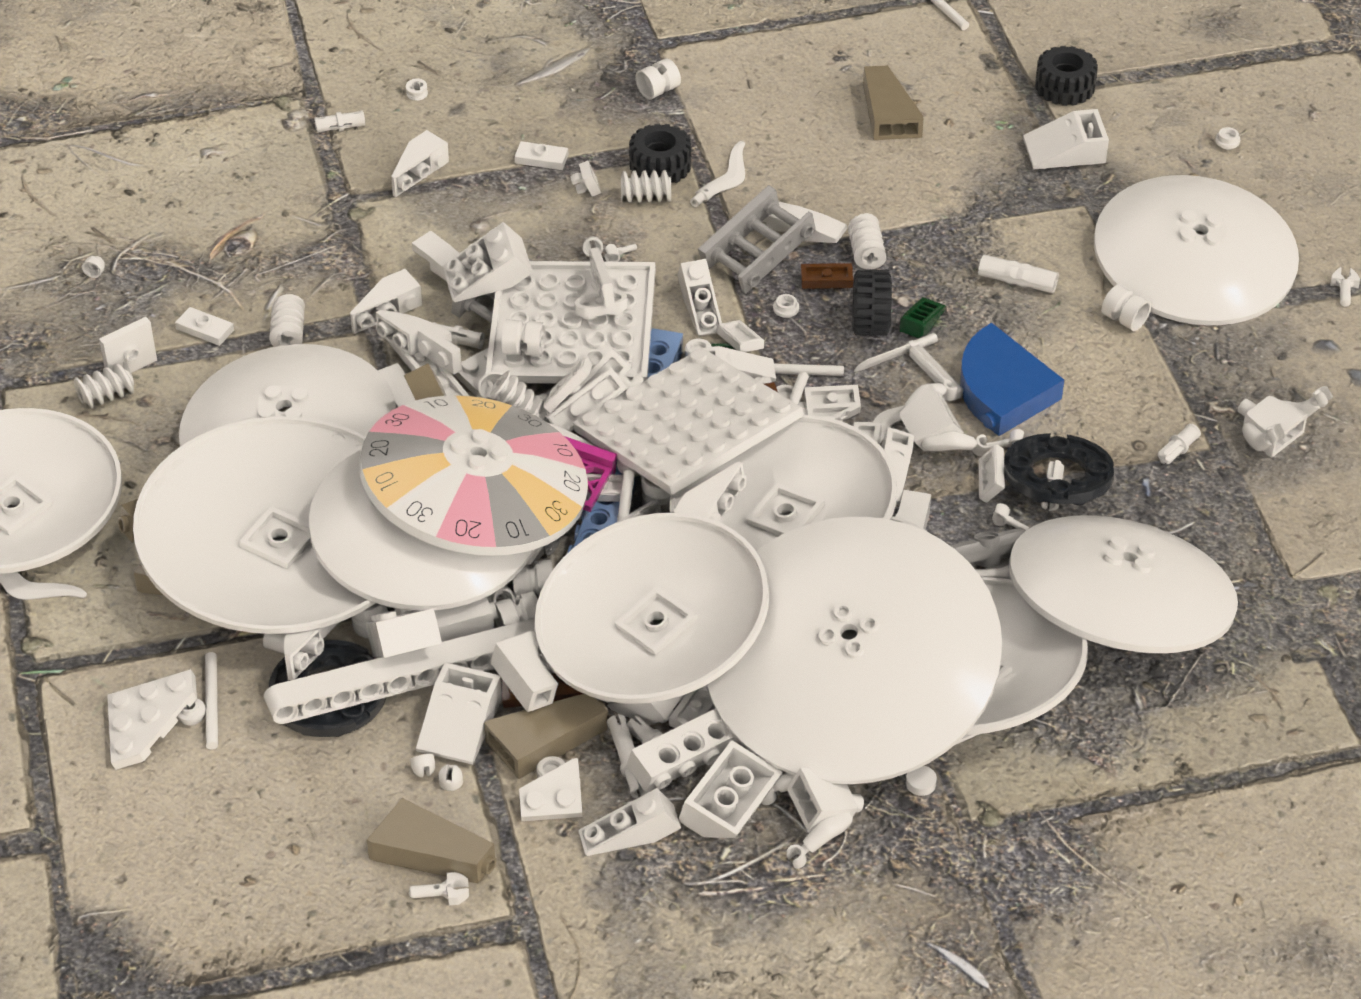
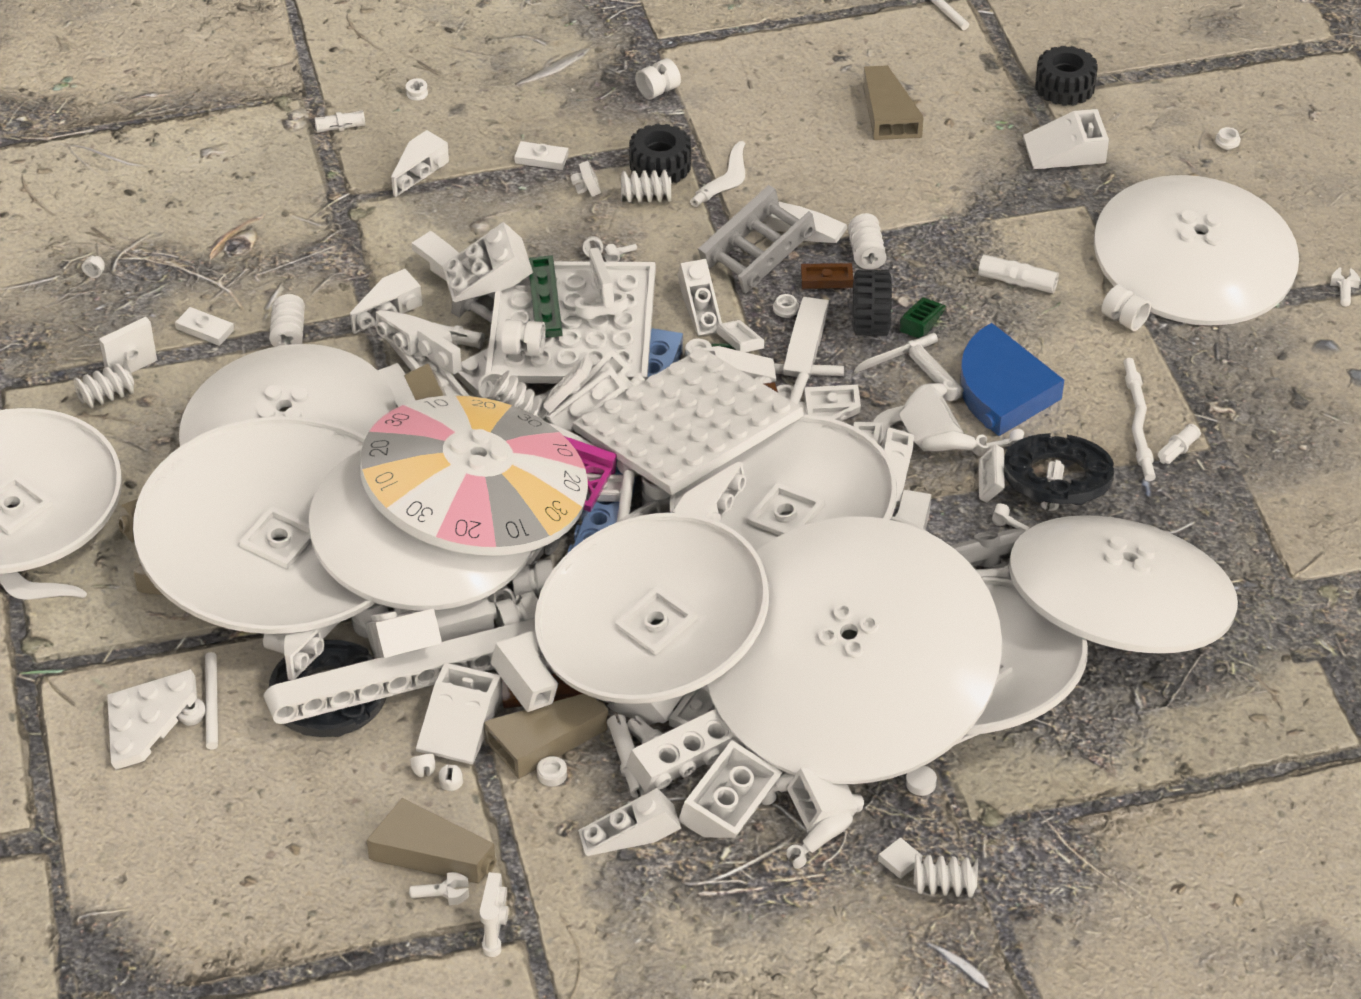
(493, 913): none -> white plate
(545, 295): none -> dark green tile
(553, 794): white wing -> none
(806, 336): none -> white slope
(899, 858): none -> white tile
(945, 875): none -> white piece
(1144, 454): none -> white bar
(1277, 422): white torso -> none

